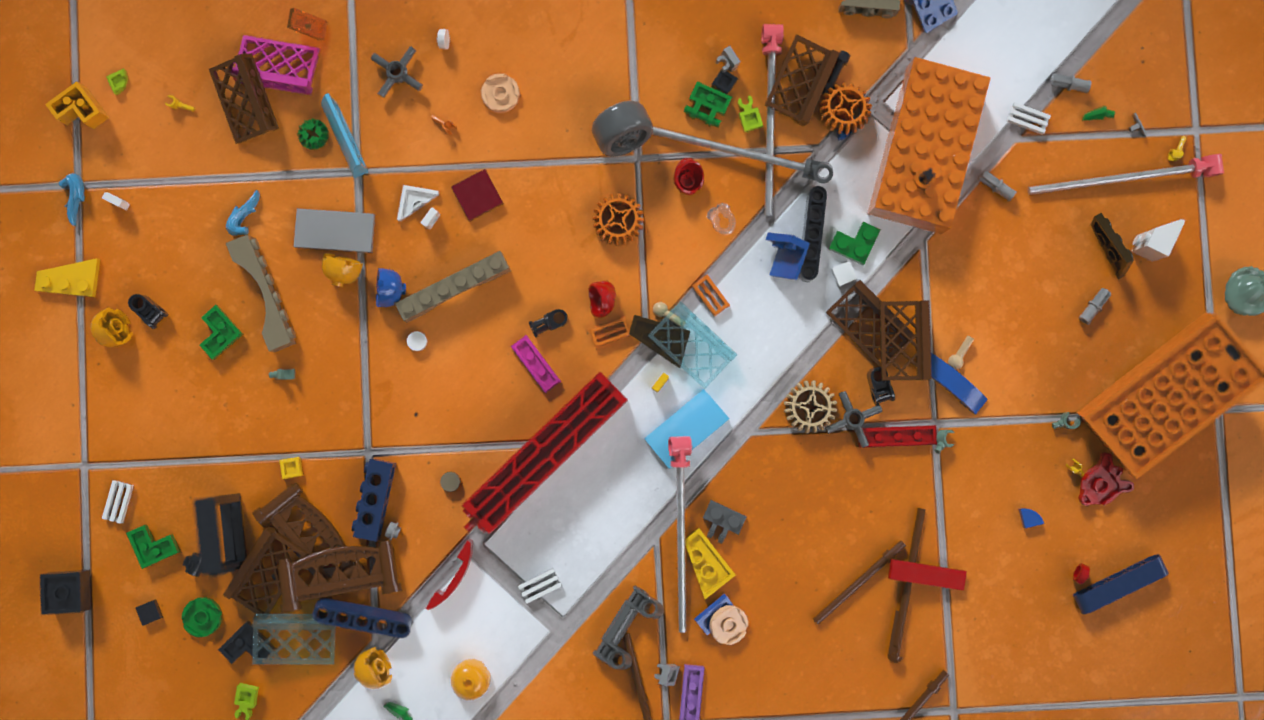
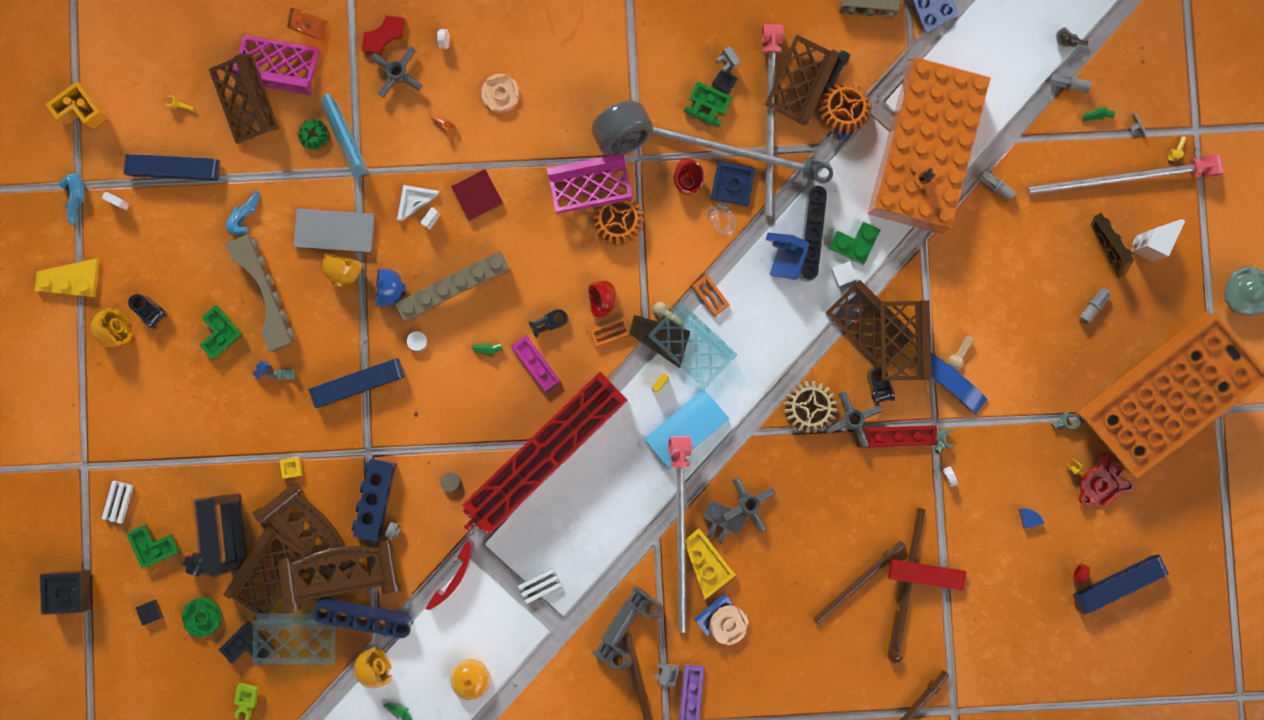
(118, 81): lime tile -> none
(171, 167): none -> dark blue beam
(262, 368): none -> blue tile
(356, 383): none -> dark blue beam
(390, 29): none -> red tile
(487, 349): none -> green bar
(590, 169): none -> dark pink fence
(732, 184): none -> dark blue tile
(741, 505): none -> dark grey bar
(750, 117): lime plate -> none
(950, 476): none -> white tile
(1028, 110): white tile -> none
(1068, 39): none -> dark brown piece

